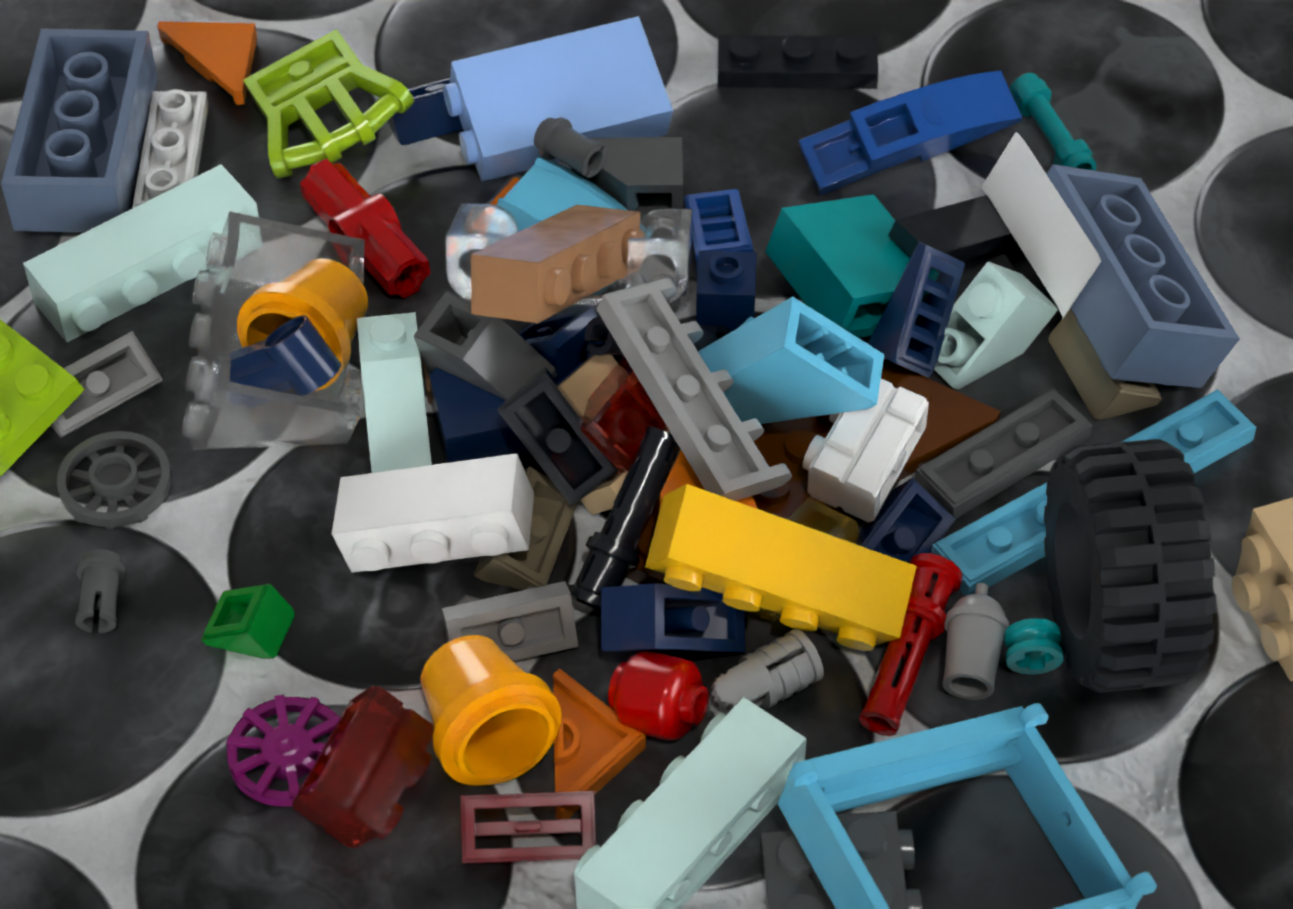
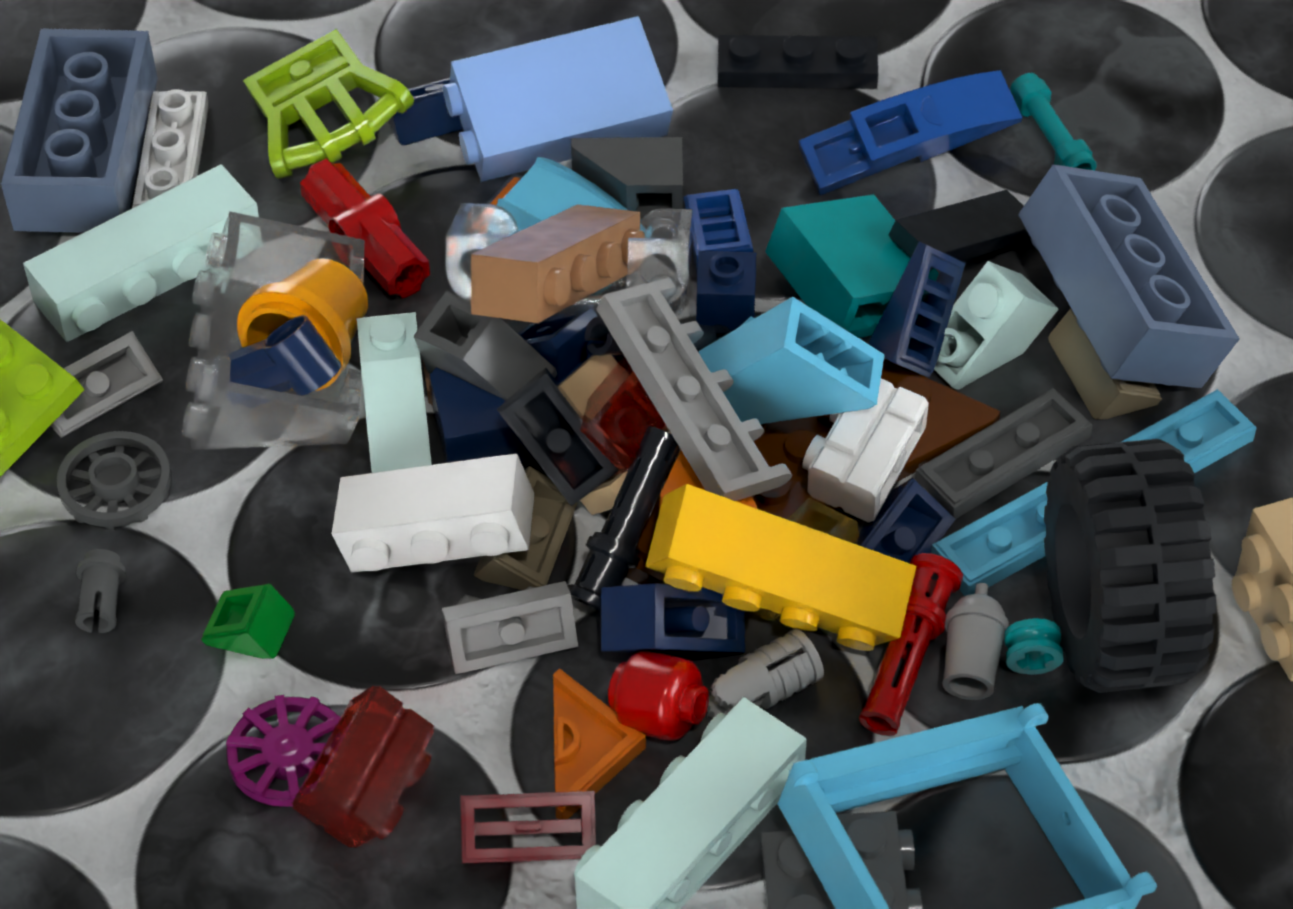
(215, 50): orange tile -> none
(487, 712): light orange piece -> none
(559, 141): dark grey pin -> none
(1041, 223): white sticker -> none

